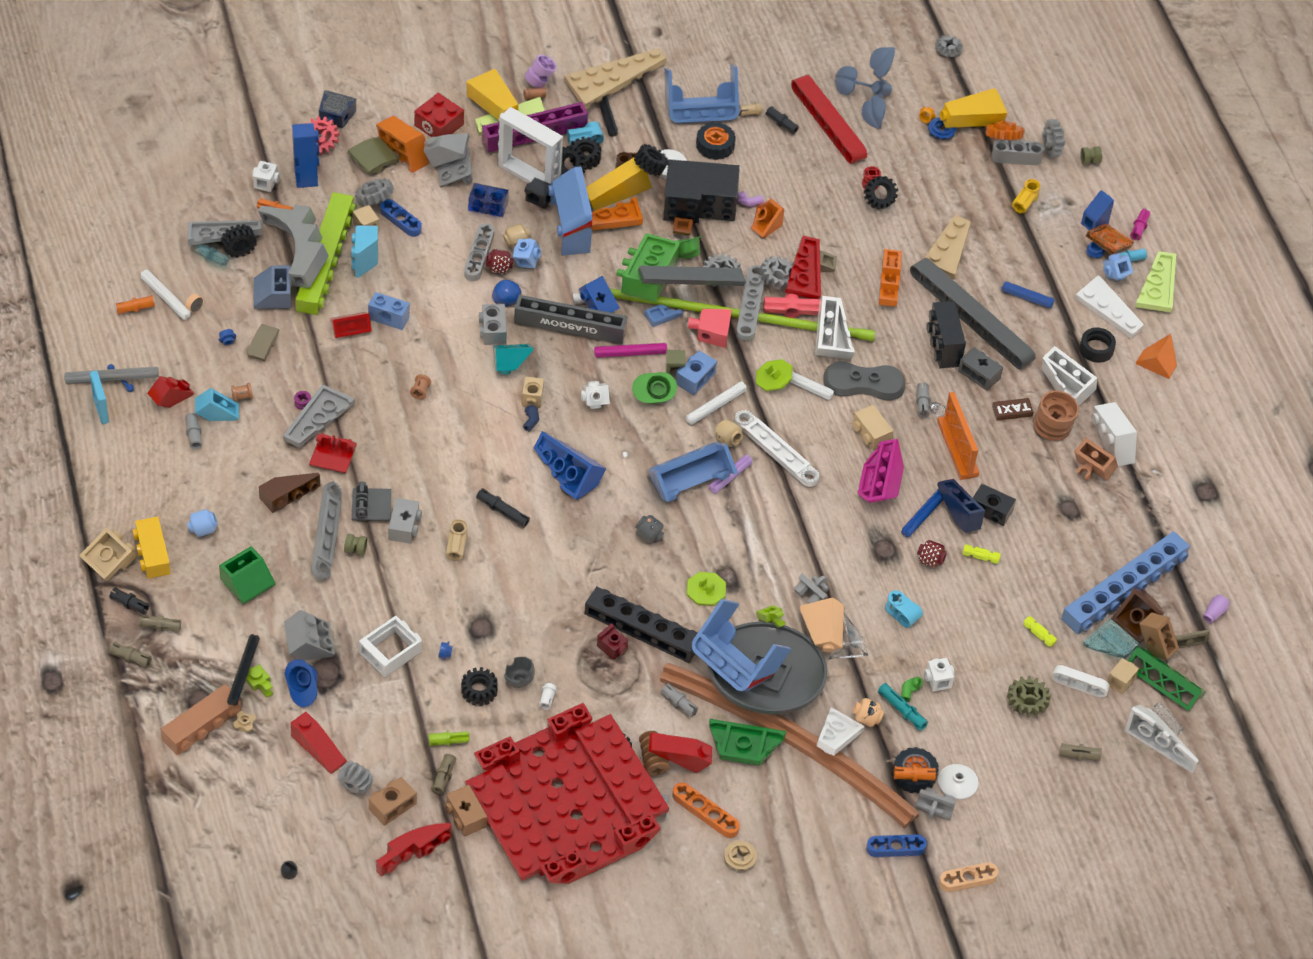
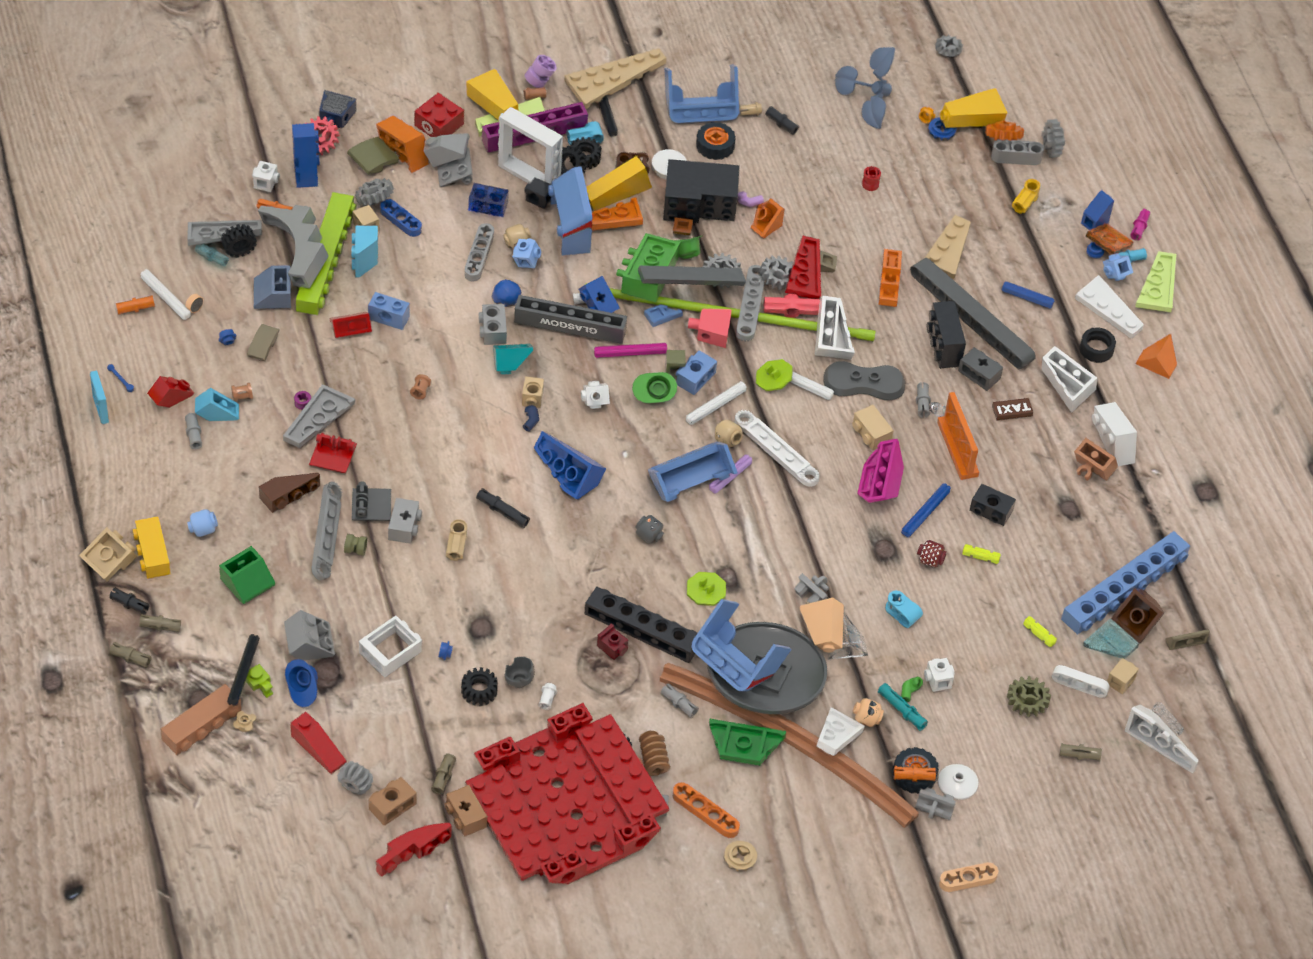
(113, 374): light grey axle -> none
(286, 872): black hinge -> none
(448, 738): lime axle -> none
(499, 261): dark red head -> none
(651, 160): black tyre -> none
(682, 751): red slope -> none
(771, 614): lime plate -> none
(829, 119): red beam -> none
(870, 192): black tyre -> none
(902, 839): blue beam -> none
(962, 506): dark blue slope -> none
(1056, 415): nougat wheel -> none
(1091, 155): olive wheel -> none
(1159, 636): medium nougat brick -> none
(1171, 673): green fence -> none
(1216, 608): lavender cone -> none

